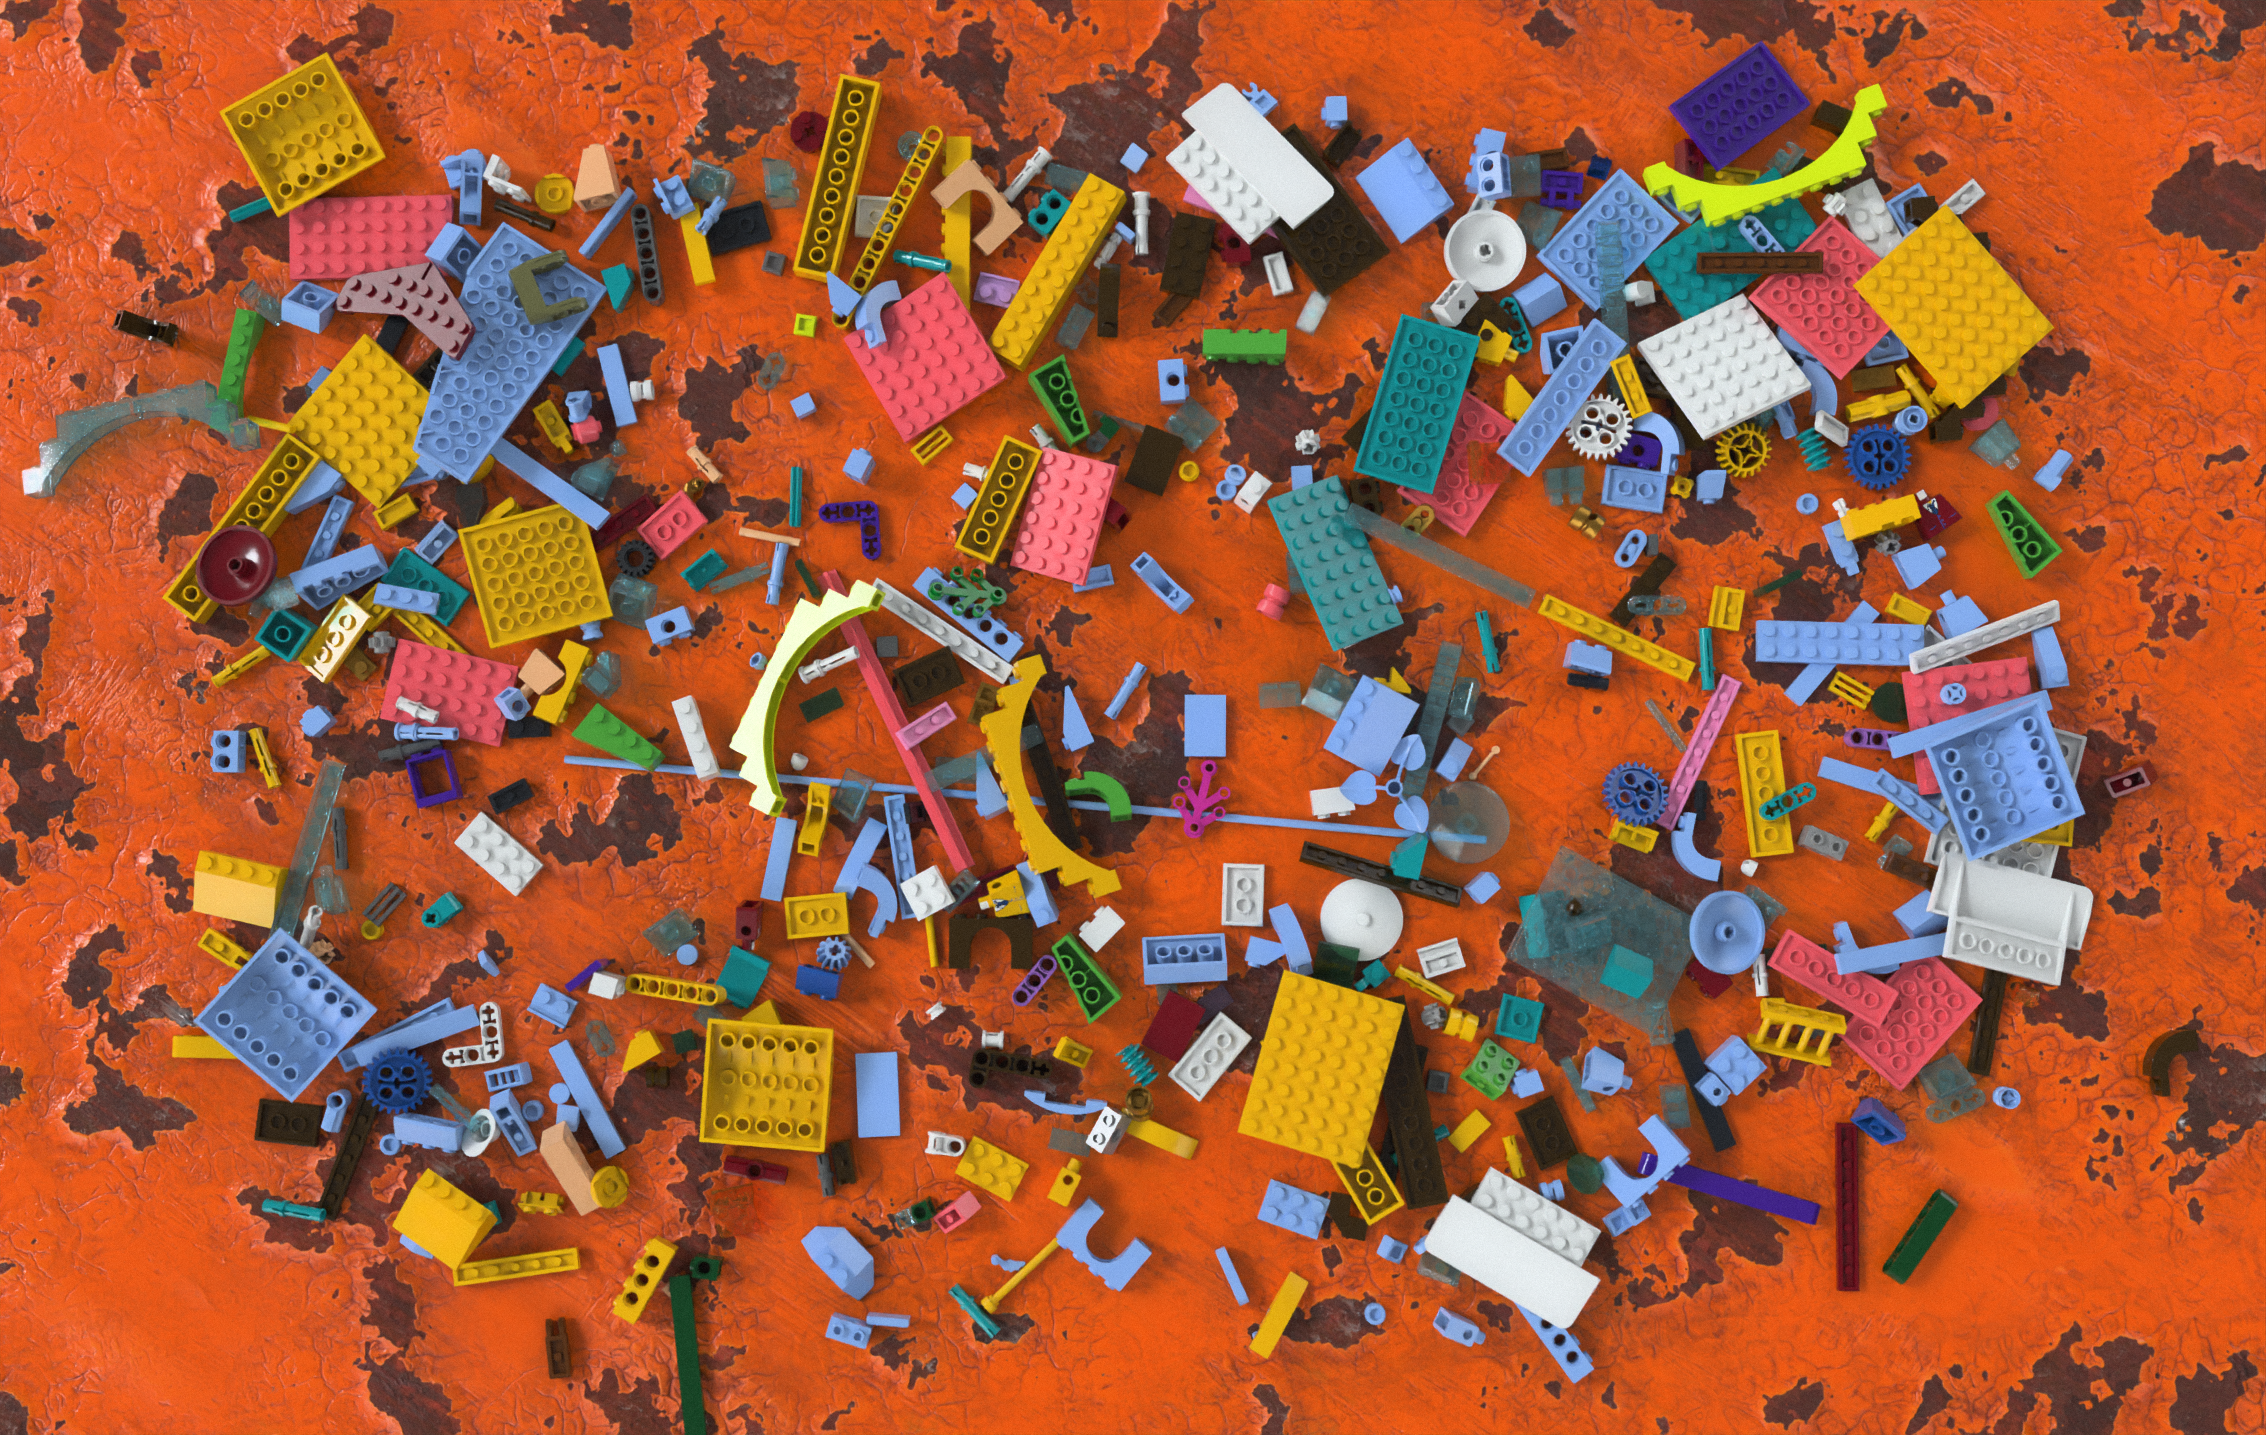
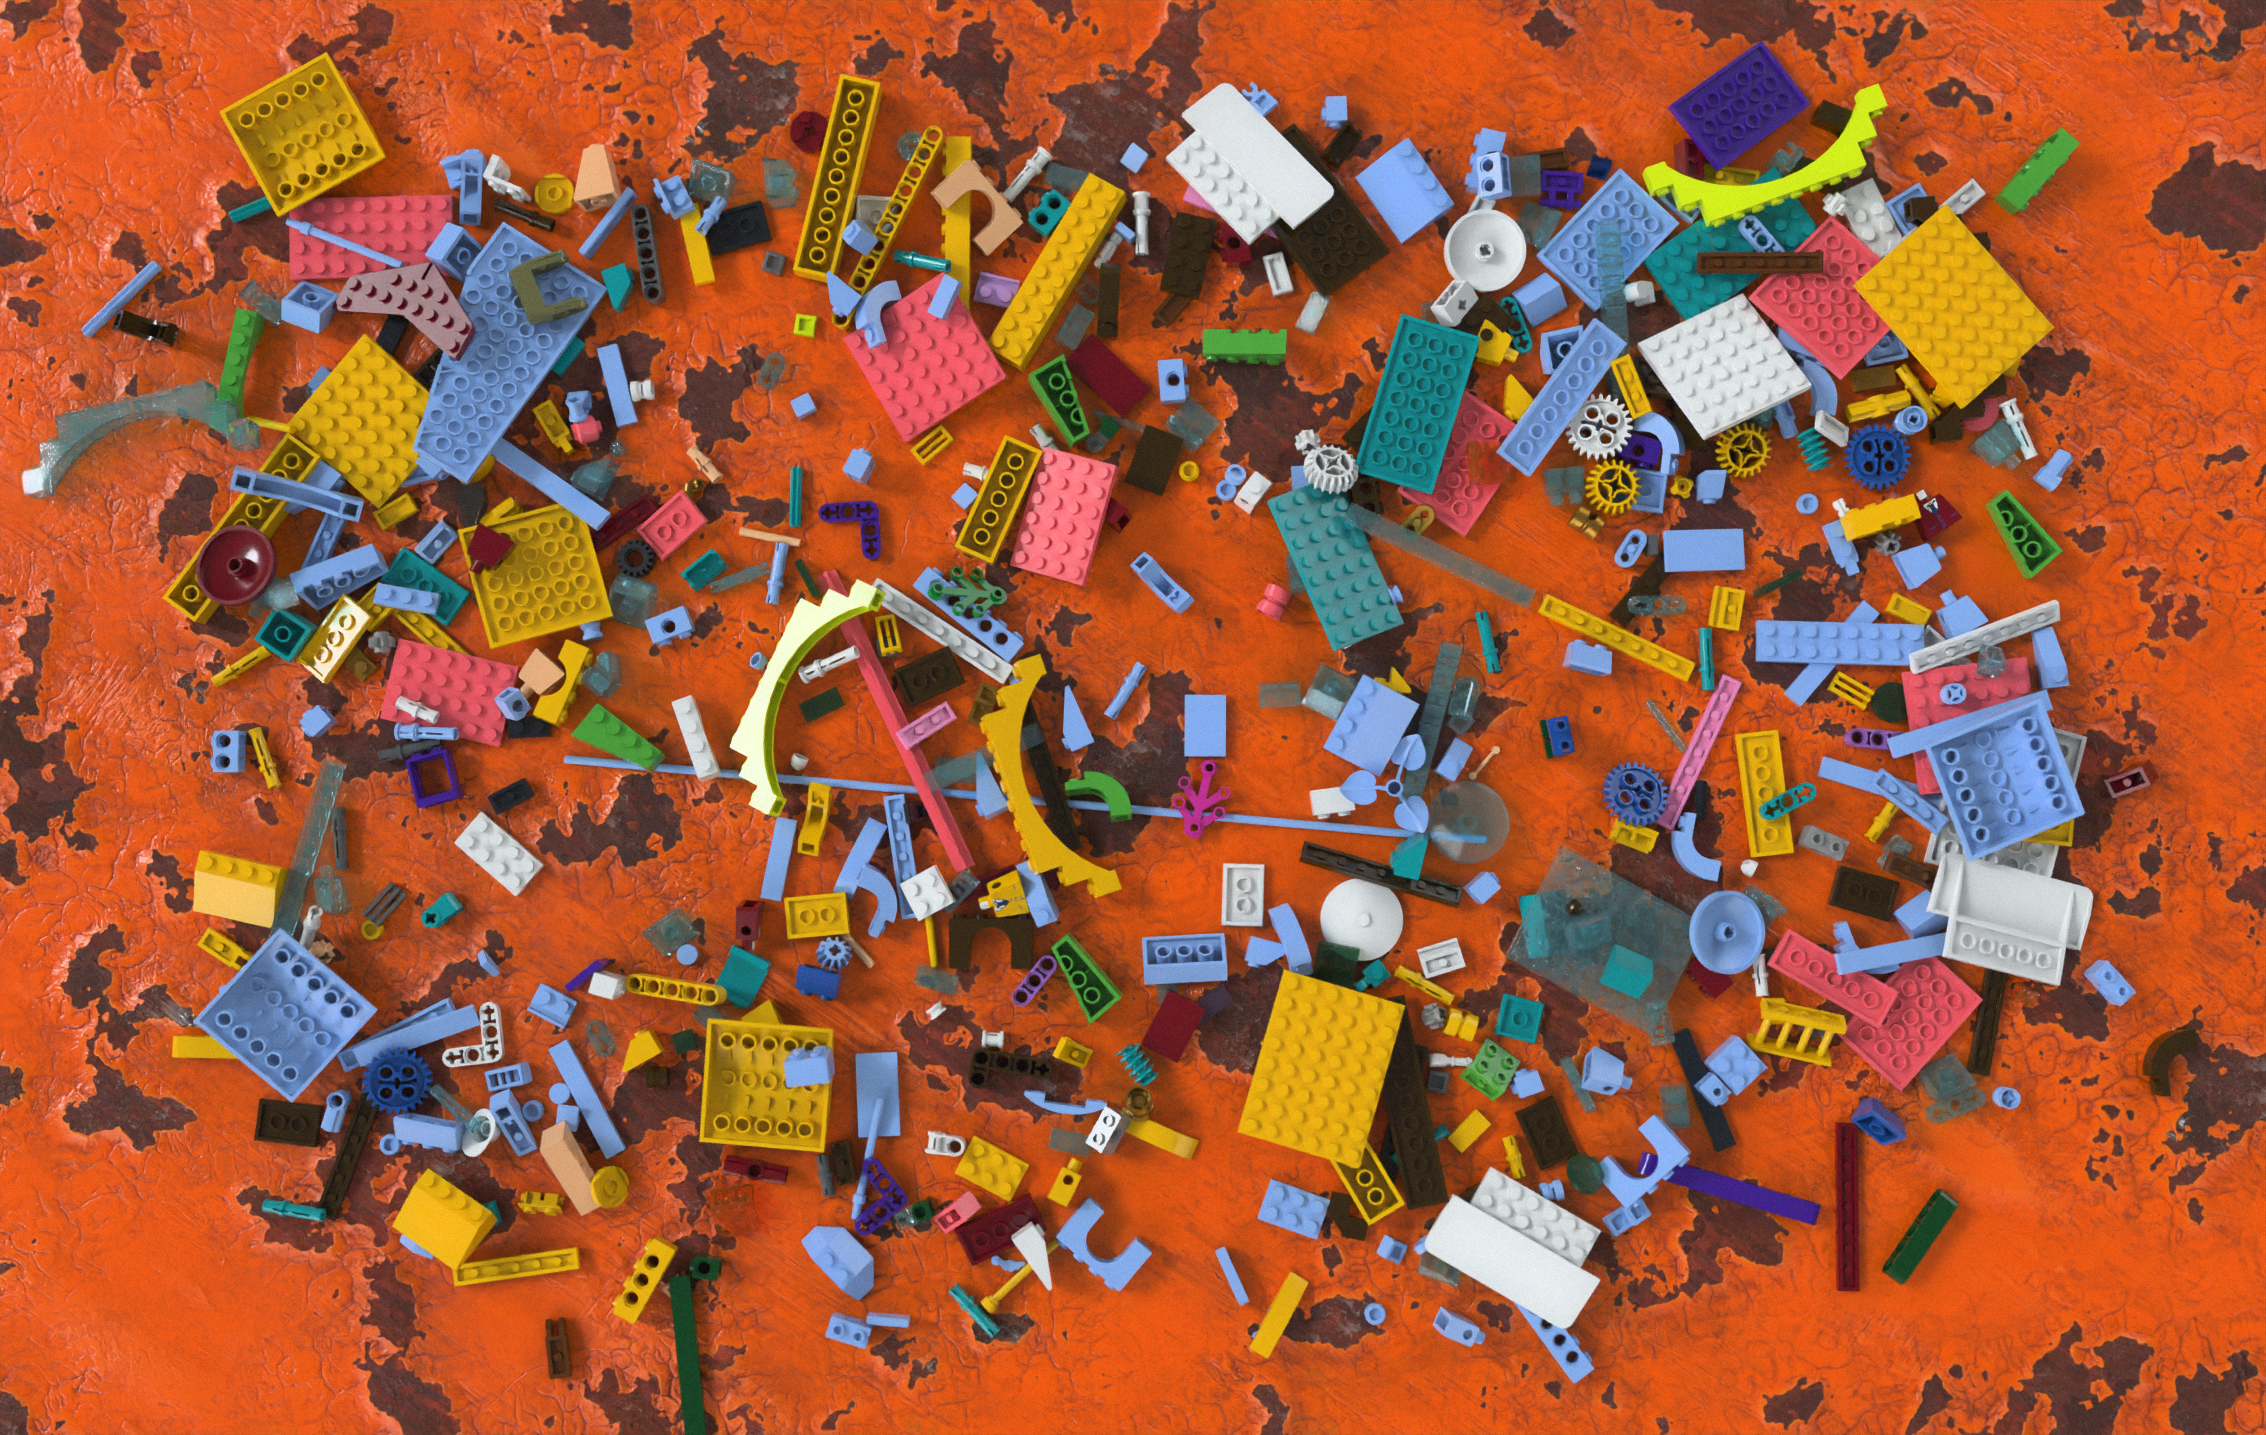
(121, 299): none -> light blue axle
(281, 488): none -> light blue arch
(309, 229): none -> light blue bar
(488, 549): none -> dark red torso
(809, 1066): none -> light blue brick
(853, 794): clear light blue slope -> none
(859, 237): none -> light blue slope
(860, 1196): none -> light blue bar
(885, 1201): none -> dark purple beam
(891, 649): none -> yellow tile
(936, 979): none -> clear light blue hinge
(945, 297): none -> light blue slope
(992, 1231): none -> dark red tile
(1033, 1247): none -> white slope
(1097, 578): light blue tile -> none
(1101, 928): white brick -> none
(1107, 376): none -> dark red tile
(1209, 1056): white tile -> none
(1330, 469): none -> white gear
(1442, 1060): none -> white piece
(1560, 737): none -> blue hips
(1588, 681): black axle -> none
(1605, 485): none -> yellow gear
(1703, 550): none -> light blue tile
(1863, 893): none -> dark brown tile
(1990, 661): none -> clear light blue slope
(2014, 419): none -> white pin
(2036, 170): none -> bright green wedge
(2109, 982): none -> light blue brick

